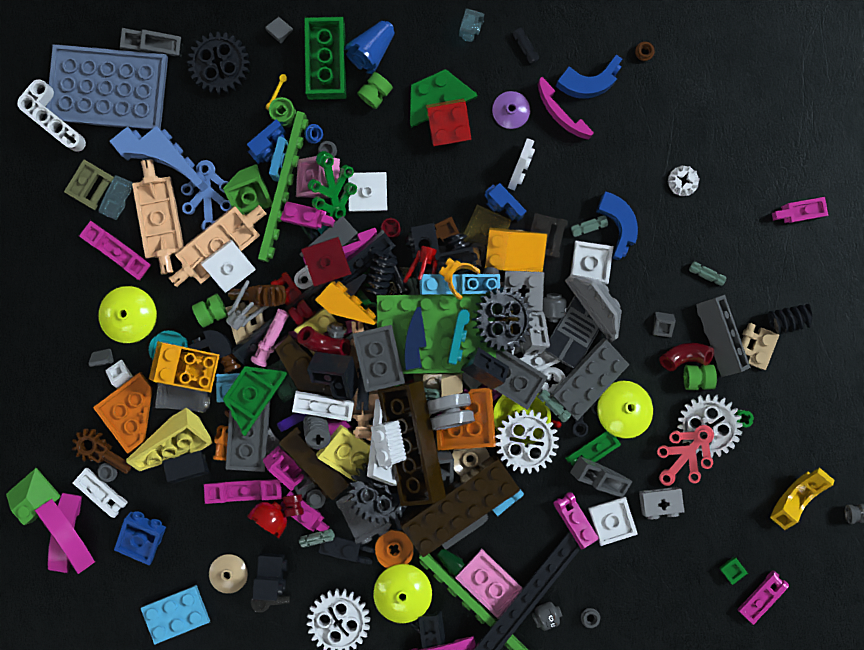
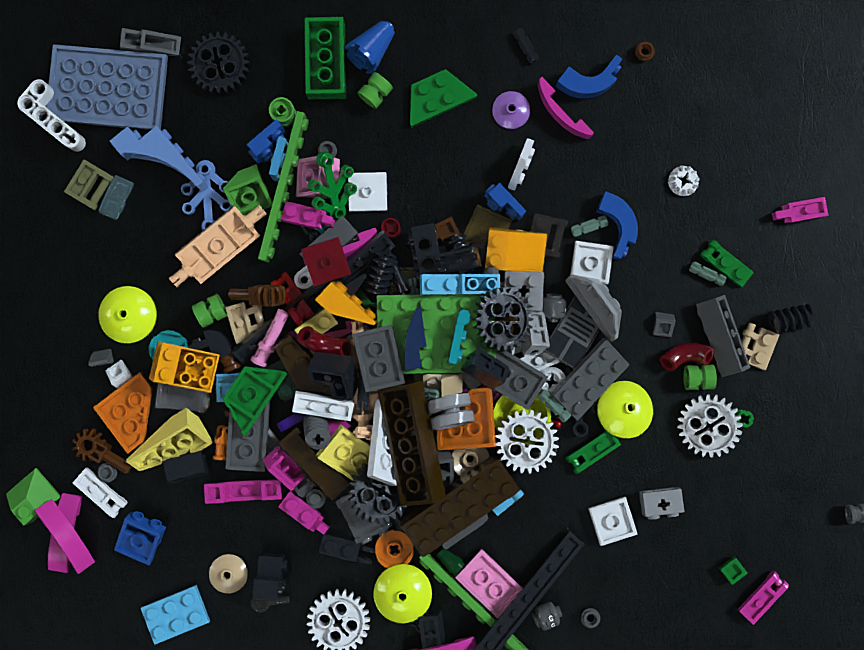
(115, 250): dark pink slope -> none
(158, 216): light nougat plate -> none
(228, 266): white plate -> none
(237, 318): light grey plant -> none
(269, 517): red cylinder -> none
(279, 29): dark grey slope -> none
(283, 78): yellow hinge -> none
(293, 505): dark red wheel -> none
(316, 538): sand green axle -> none
(318, 133): blue plate -> none
(336, 330): dark grey plate -> none
(388, 443): white brick -> none
(426, 256): red plant -> none
(448, 122): red brick -> none
(451, 268): light orange helmet -> none
(471, 24): clear light blue brick -> none
(576, 520): dark pink plate -> none
(600, 477): dark grey slope -> none
(687, 452): coral plant -> none
(726, 264): none -> green plate
(798, 495): yellow arch -> none

